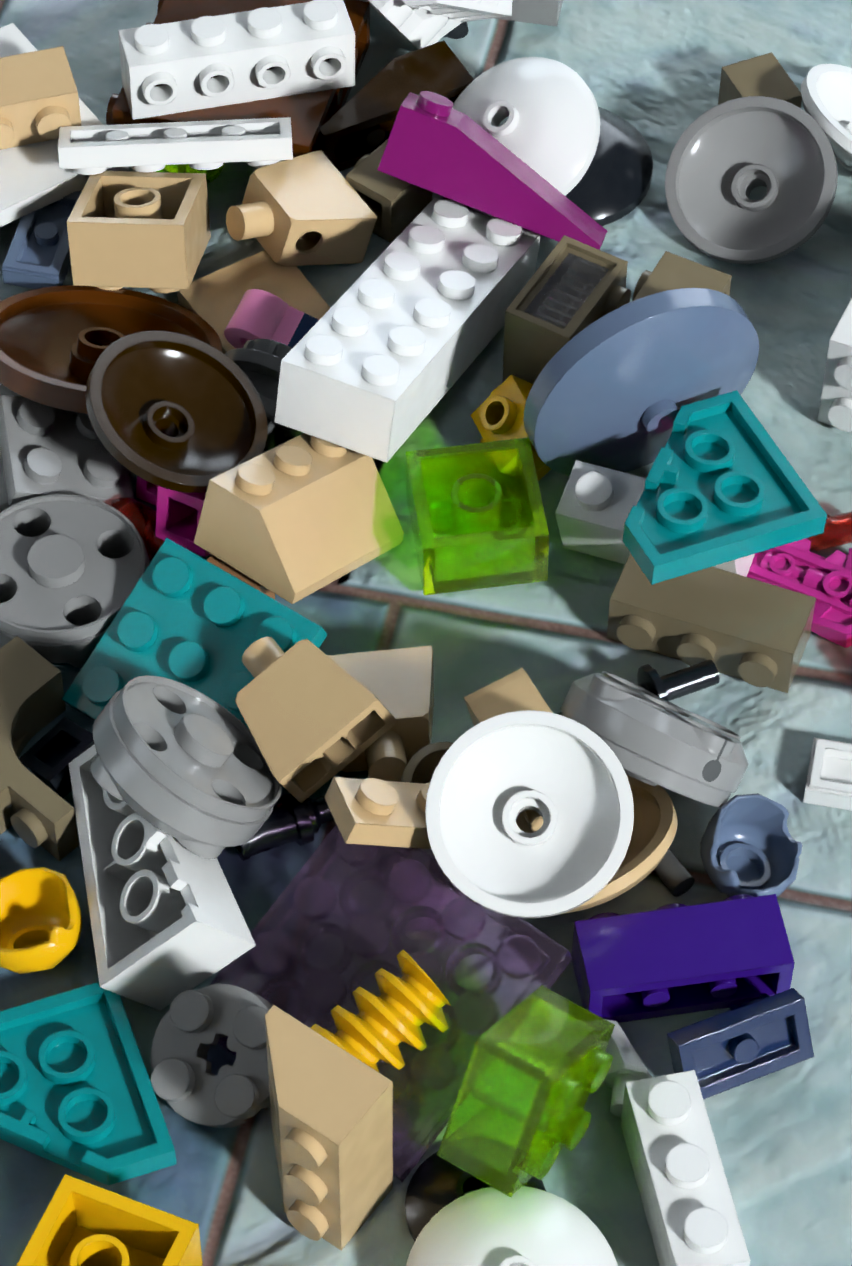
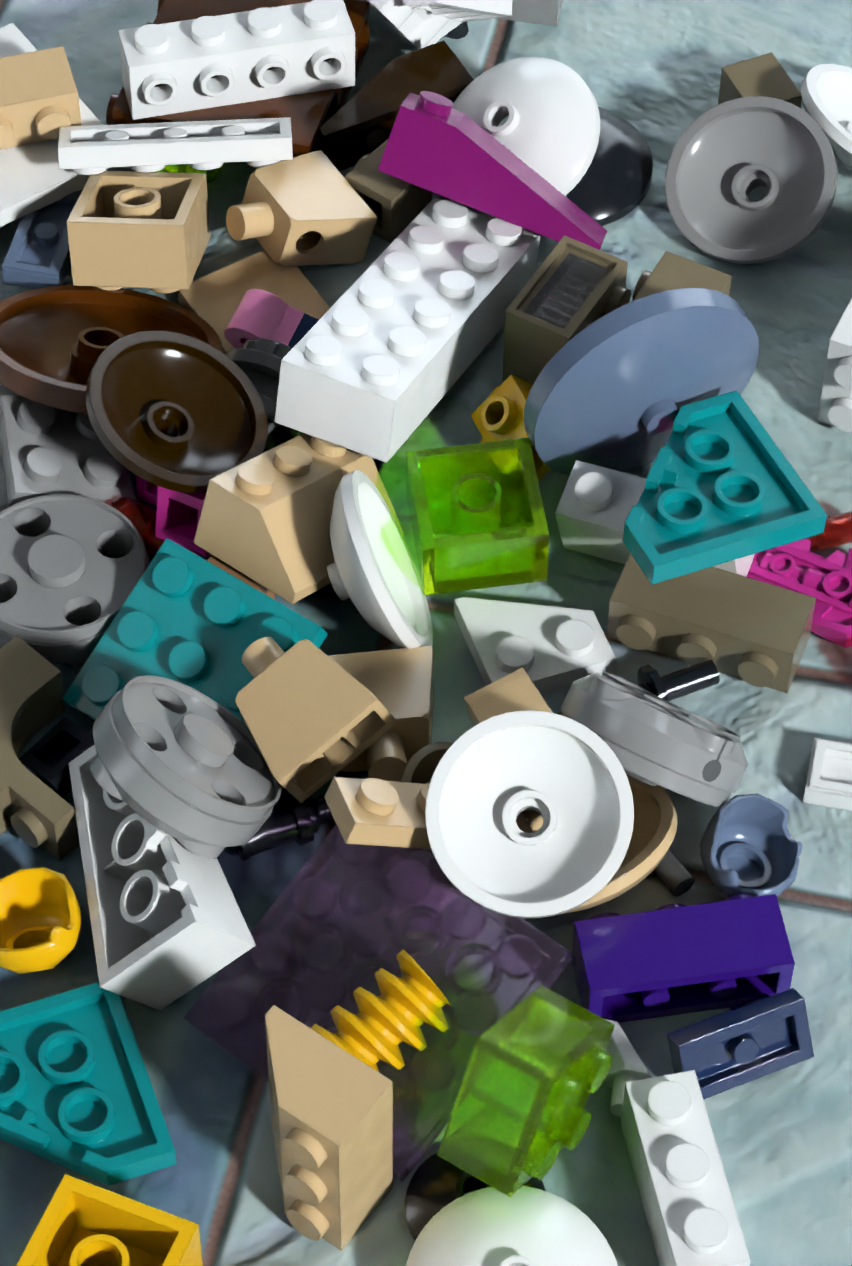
(181, 1049): light grey plate -> none
(376, 565): none -> white dish
(545, 640): none -> white wing

